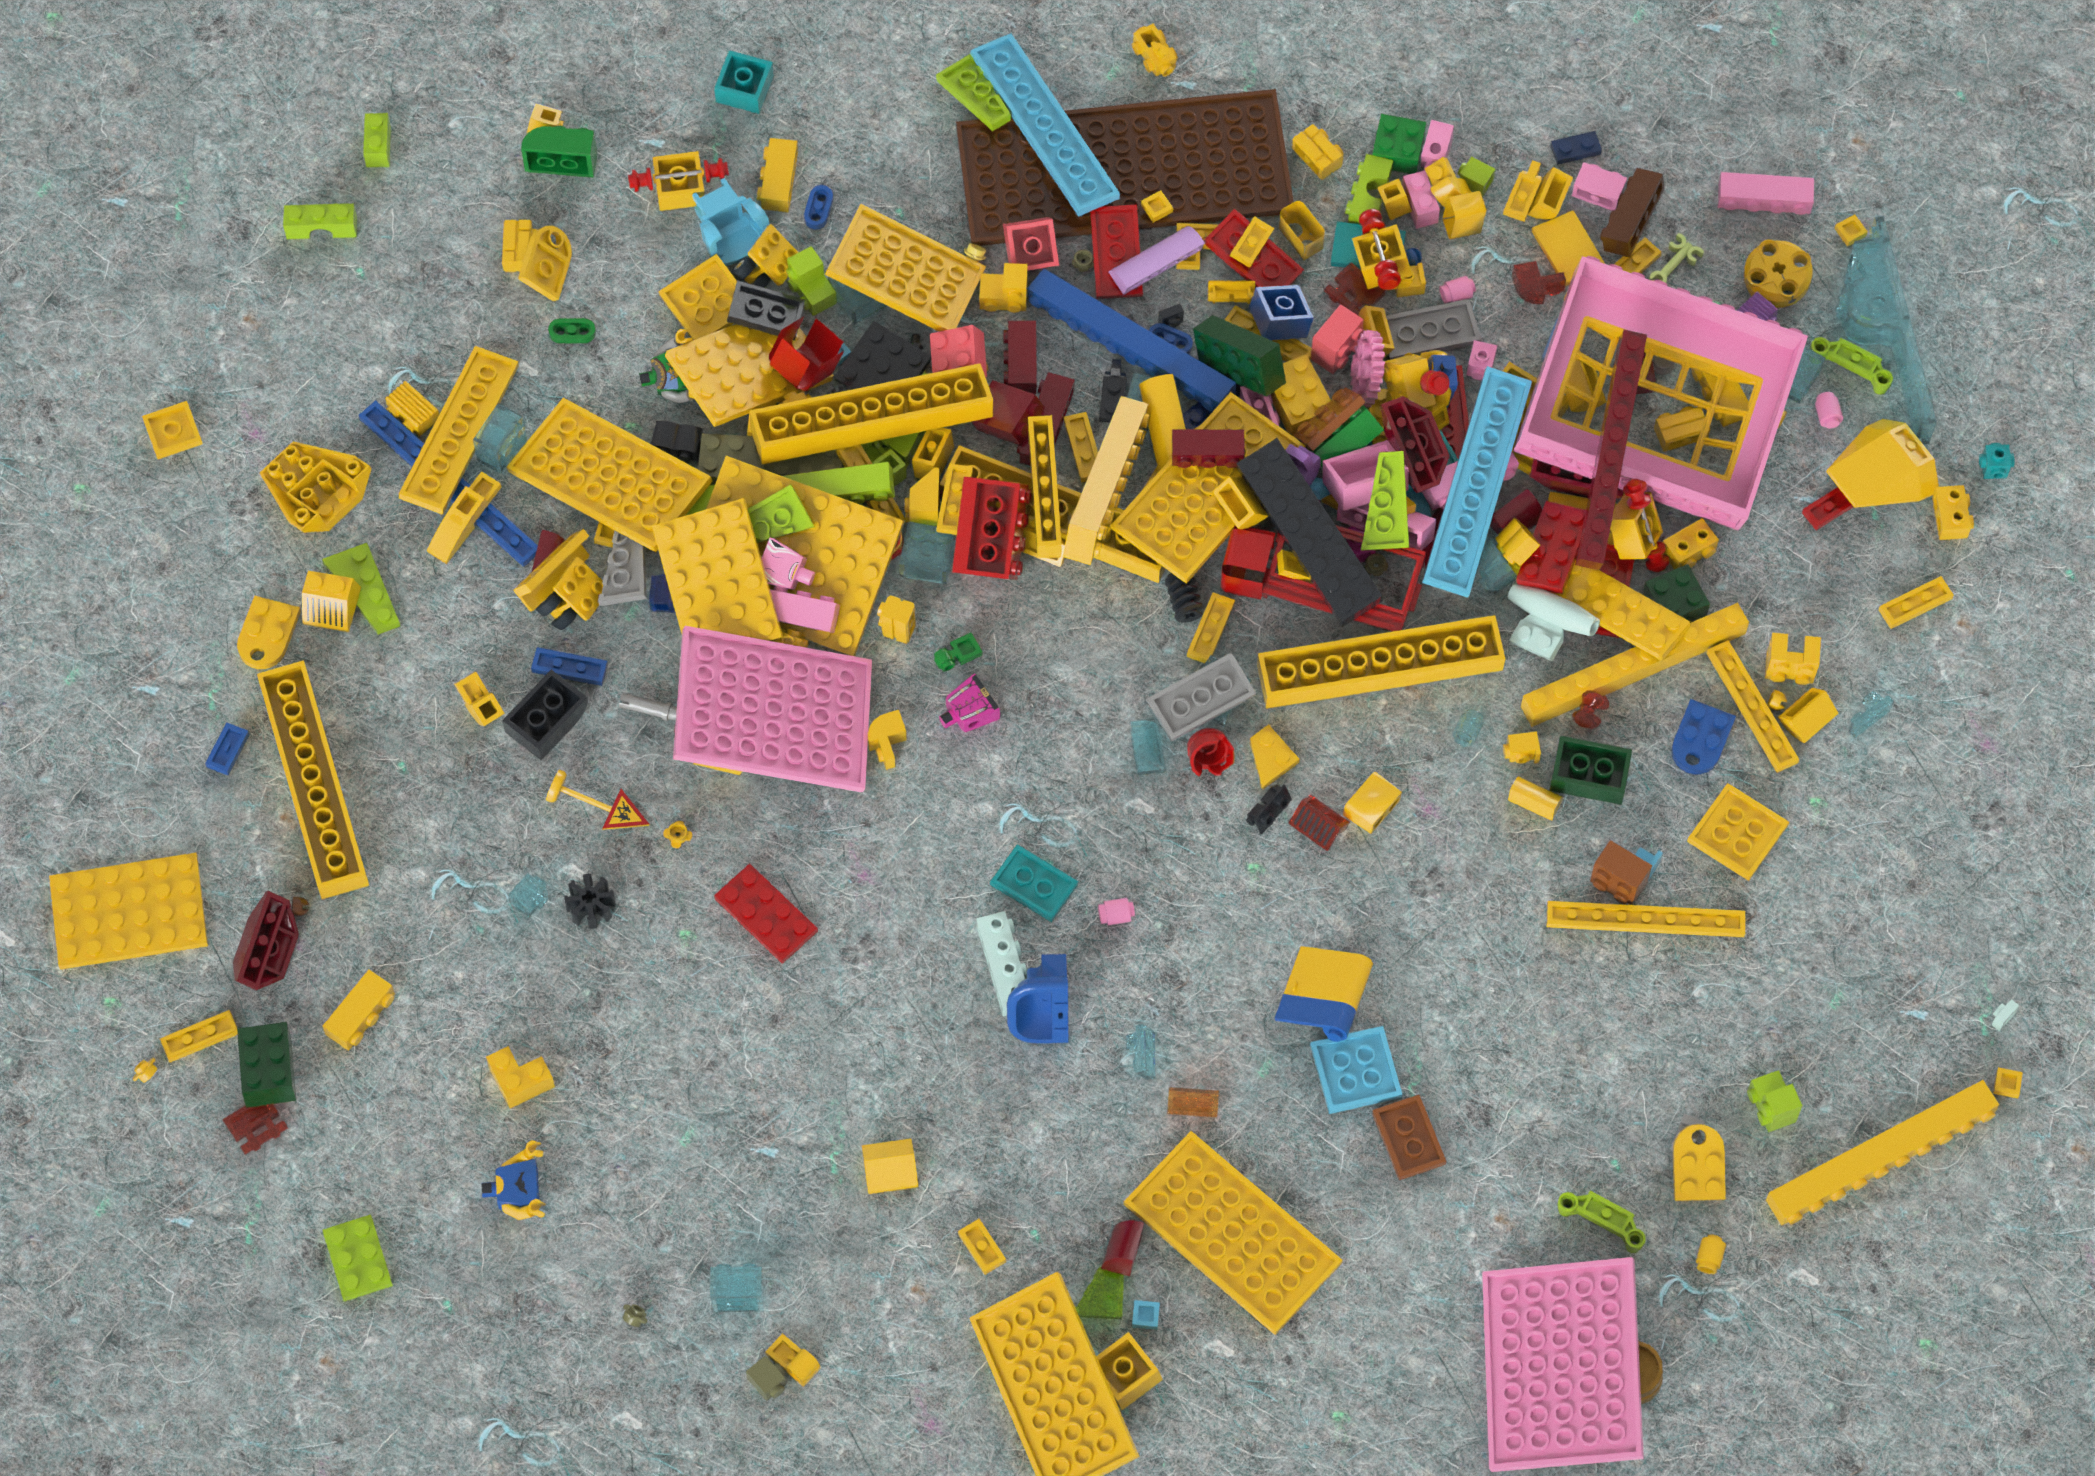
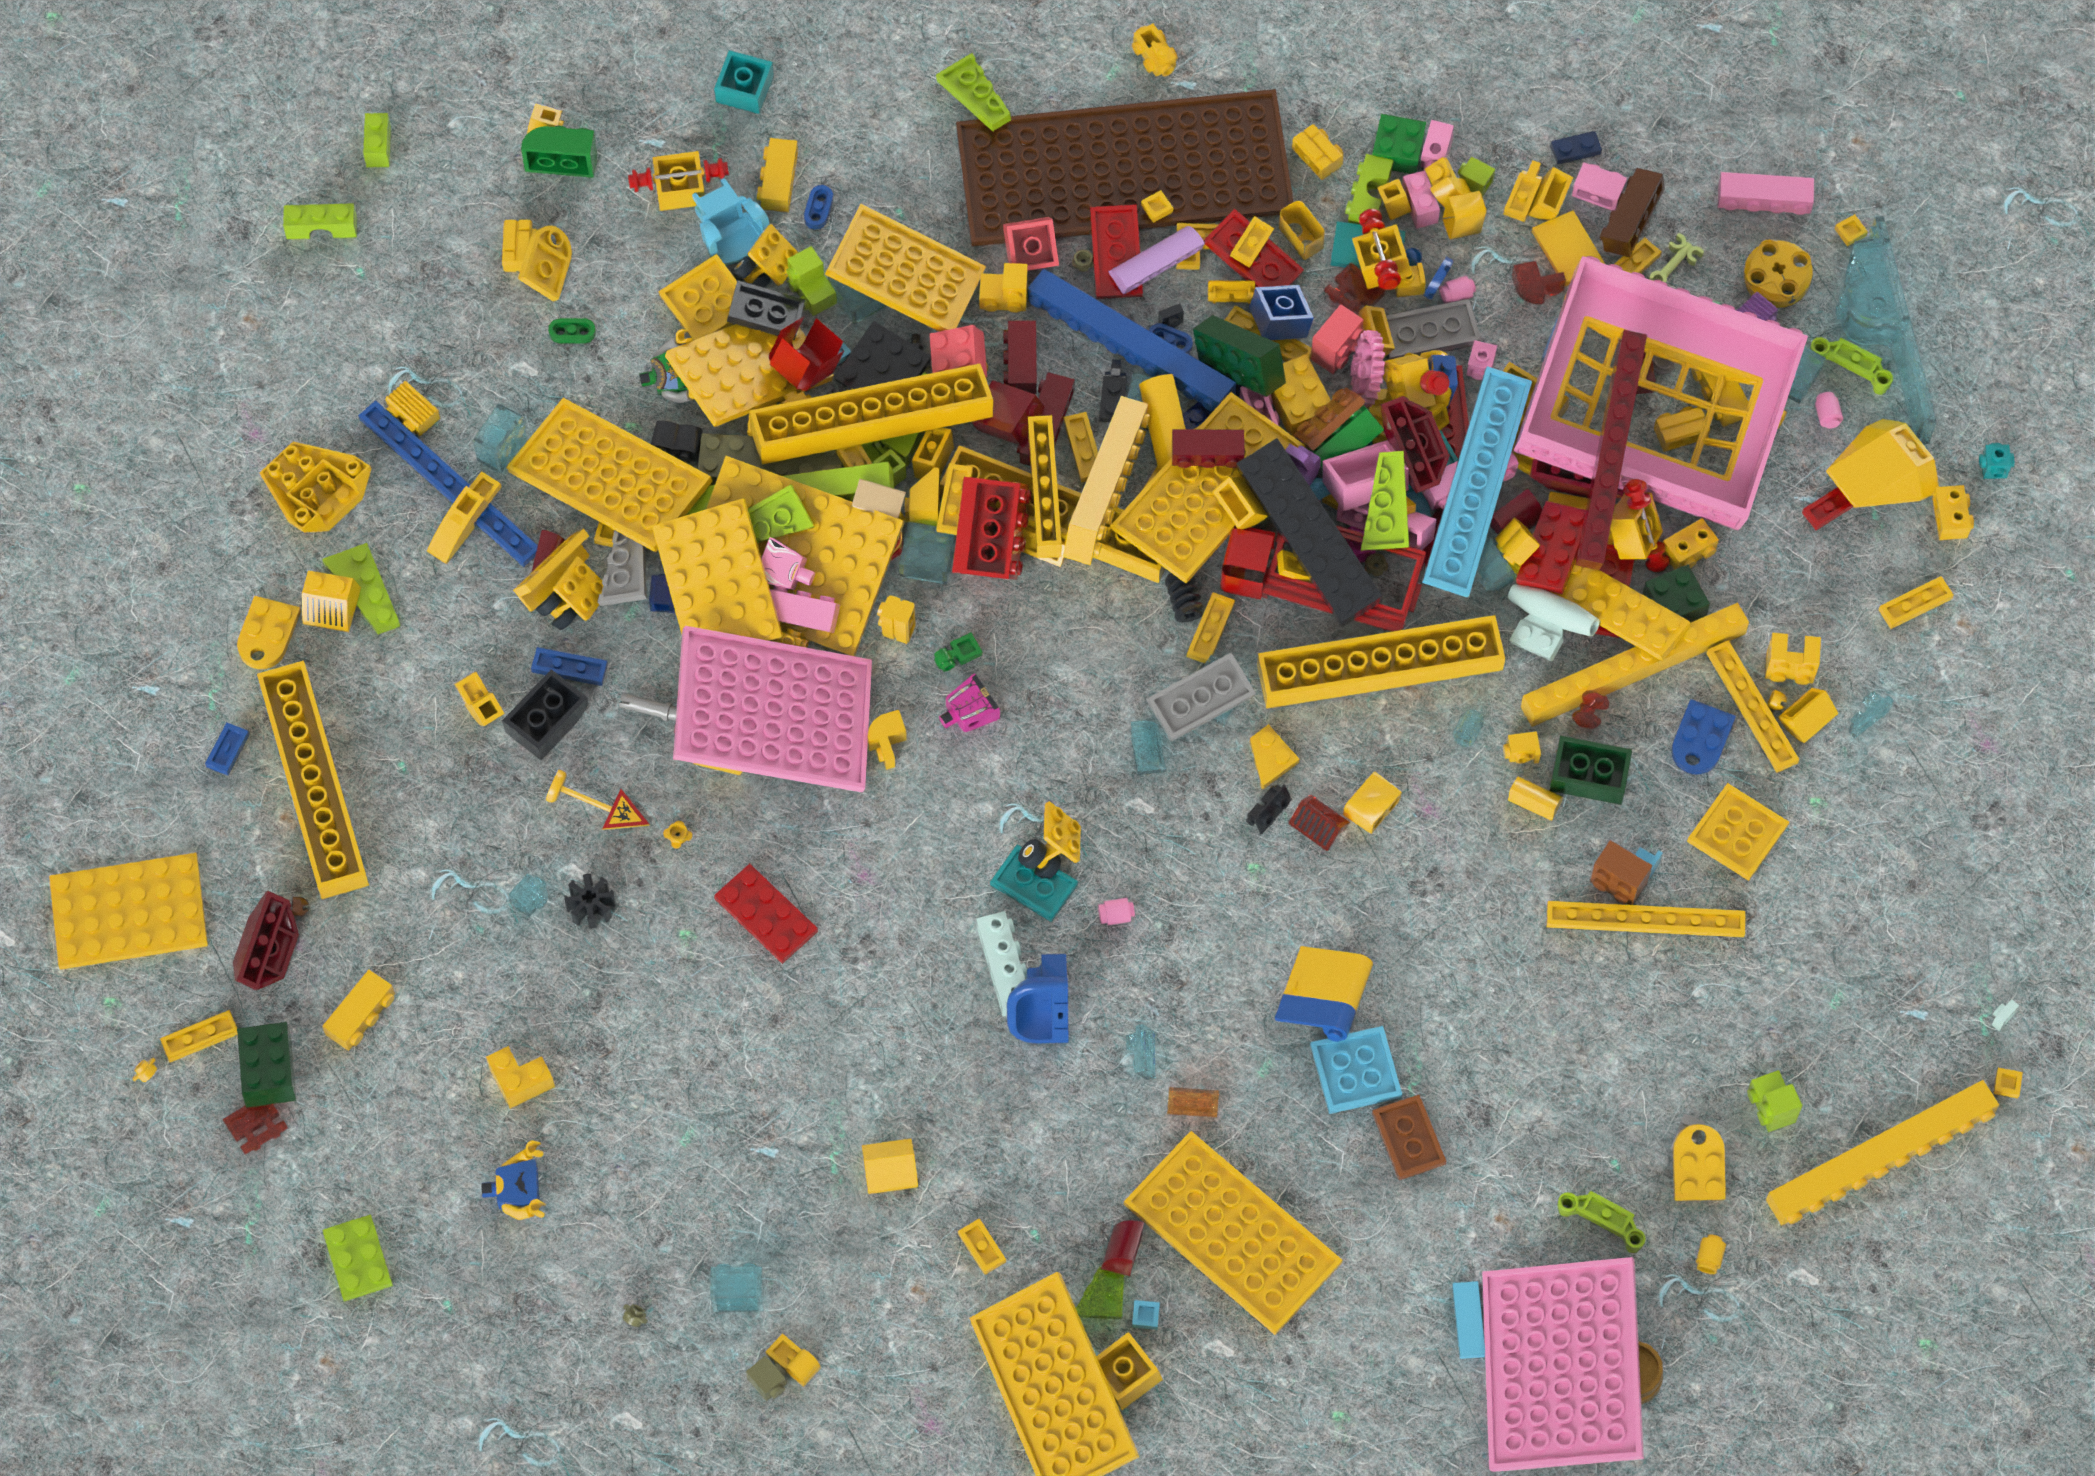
(172, 430): yellow plate -> none
(451, 438): yellow plate -> none
(873, 496): none -> tan slope
(975, 252): light yellow plate -> none
(1045, 125): medium azure plate -> none
(1062, 837): none -> yellow plate
(1209, 750): red helmet -> none
(1438, 278): none -> blue tile
(1468, 1320): none -> medium azure tile
(1584, 379): yellow brick -> none

